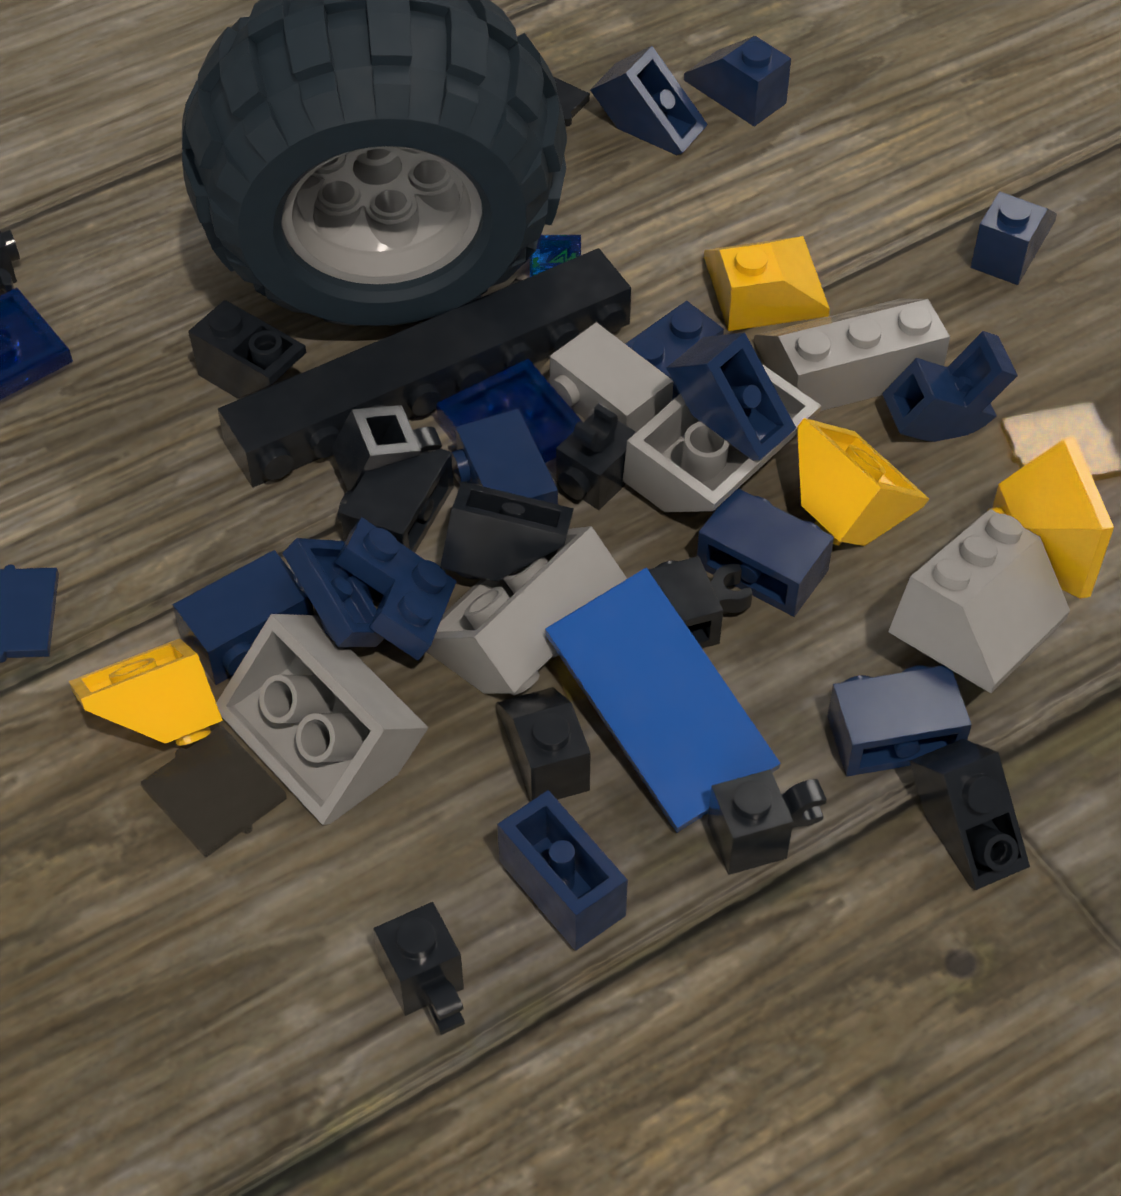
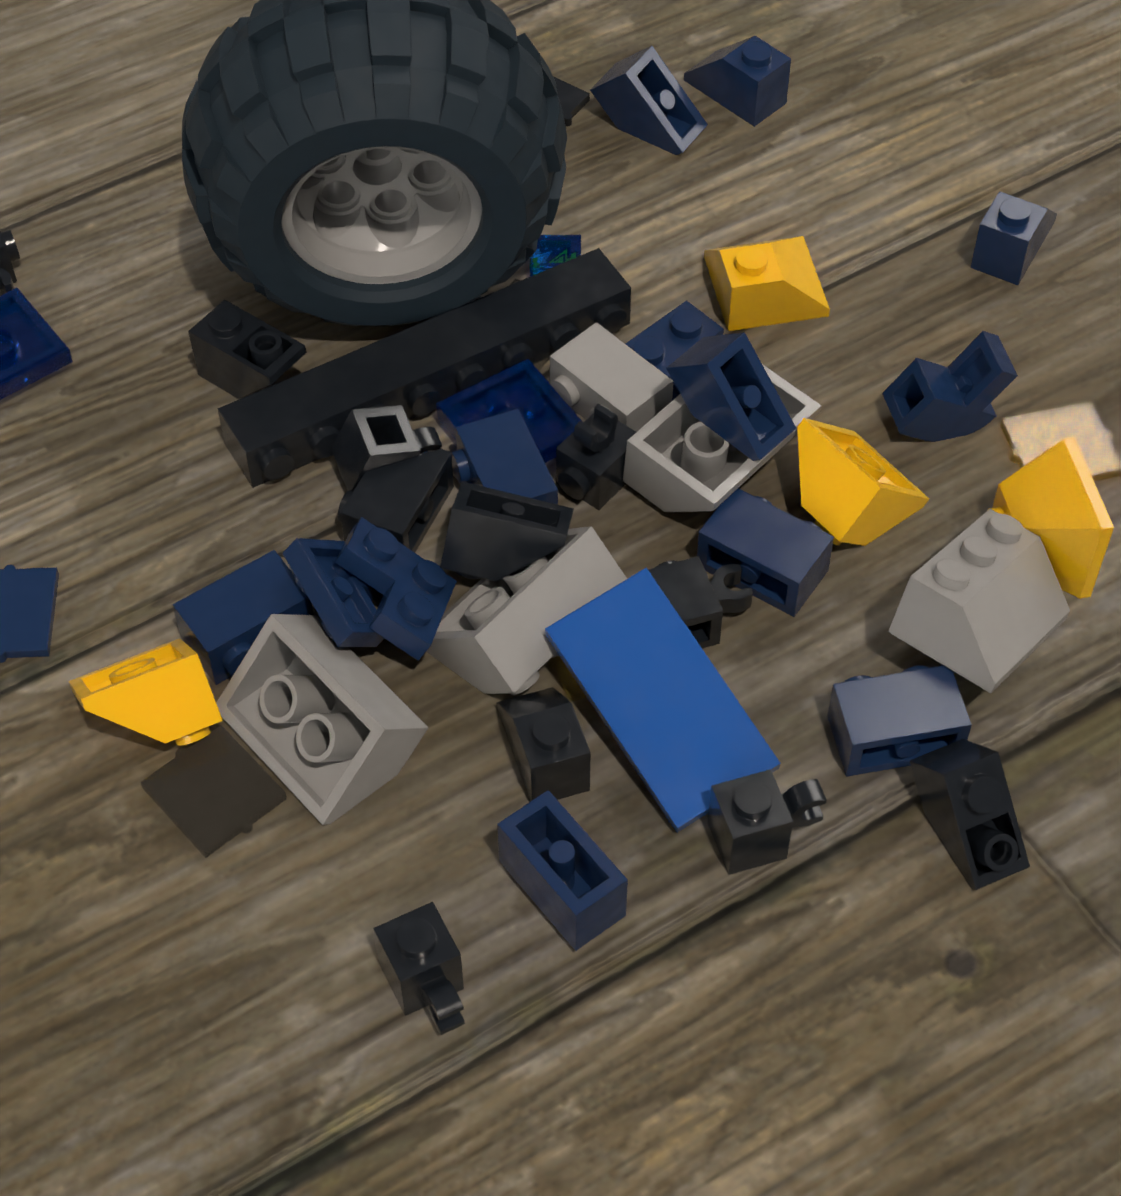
(855, 351): light grey slope -> none

